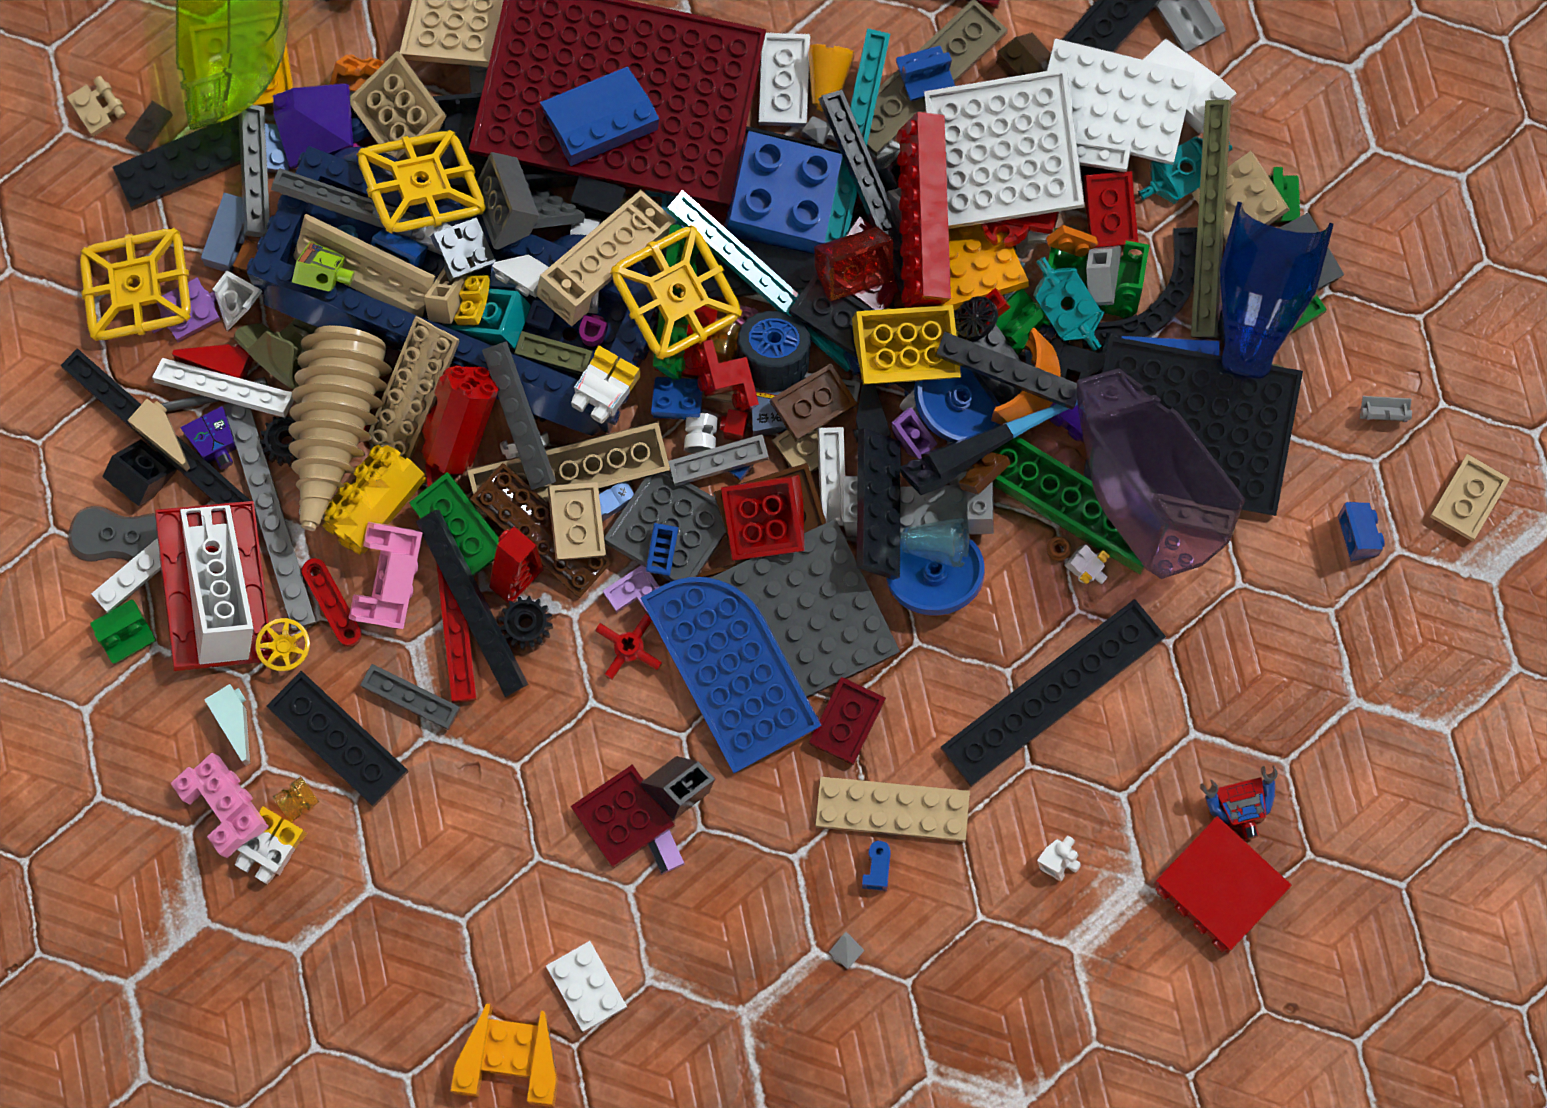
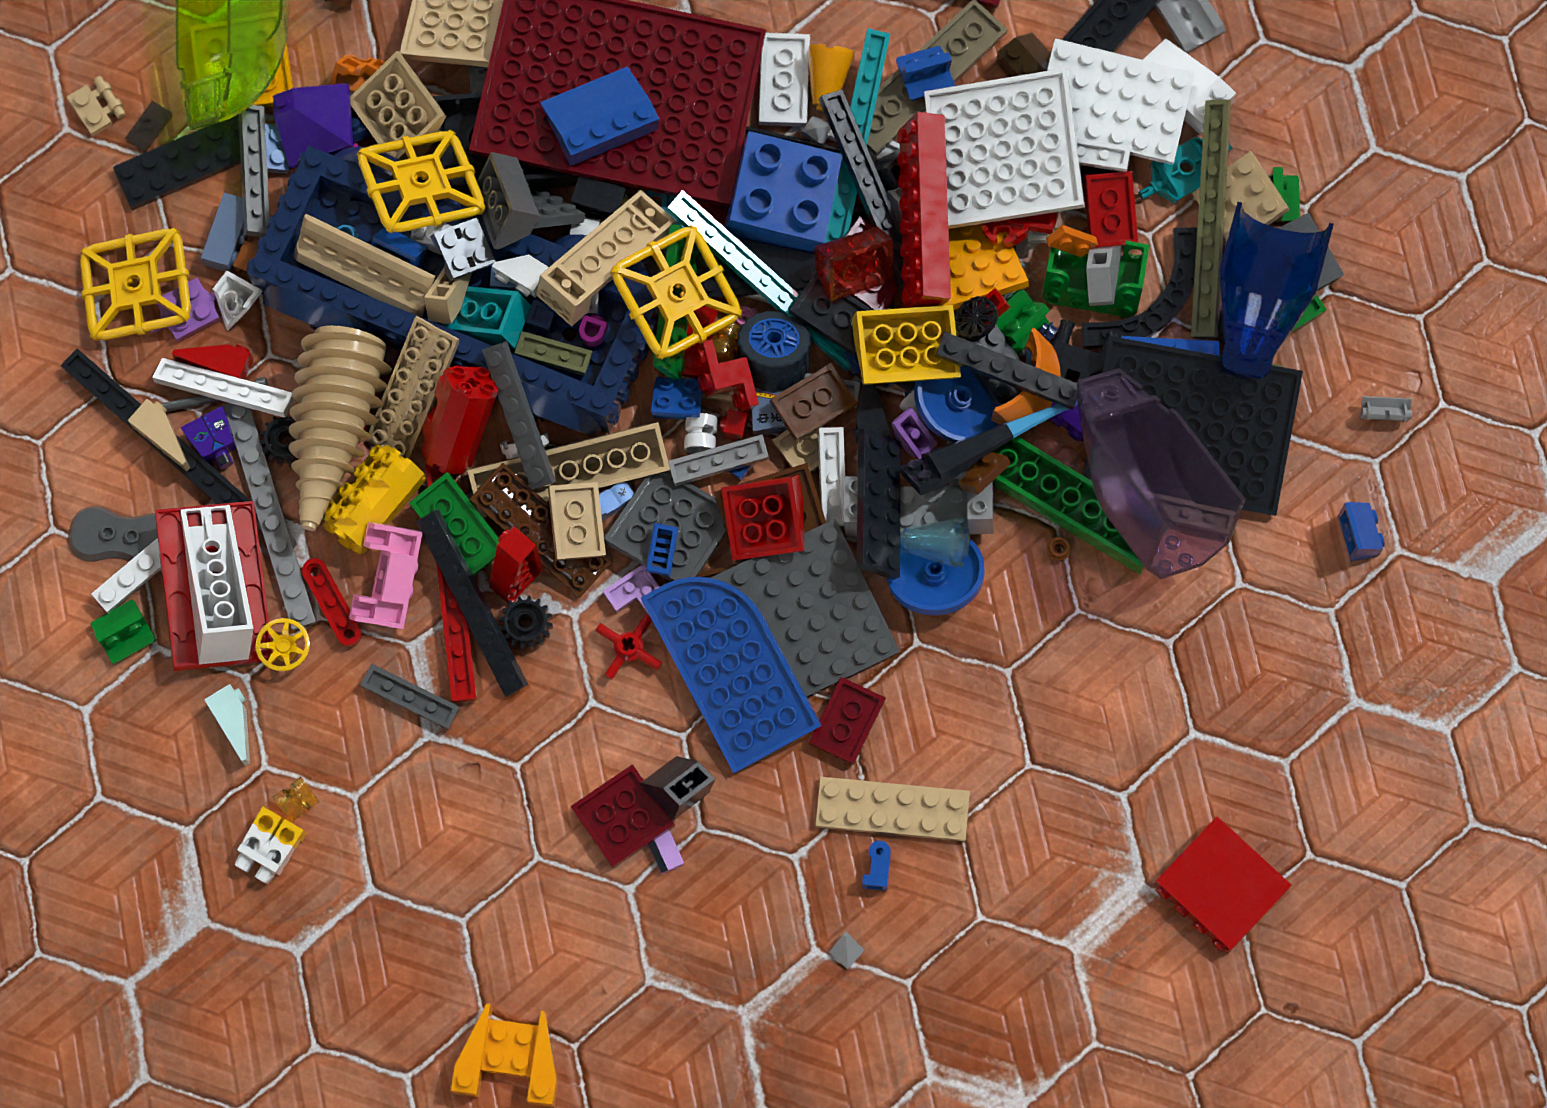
(138, 472): black slope -> none
(227, 799): bright pink bracket -> none
(277, 350): olive piece -> none
(321, 268): lime torso -> none
(333, 199): dark grey plate -> none
(337, 738): black plate -> none
(474, 297): yellow slope -> none
(586, 986): white plate -> none
(605, 384): white hips -> none
(1052, 692): black plate -> none
(1058, 857): white piece -> none
(1082, 317): teal plate -> none
(1087, 564): white piece -> none
(1243, 802): torso -> none
(1470, 497): tan plate -> none

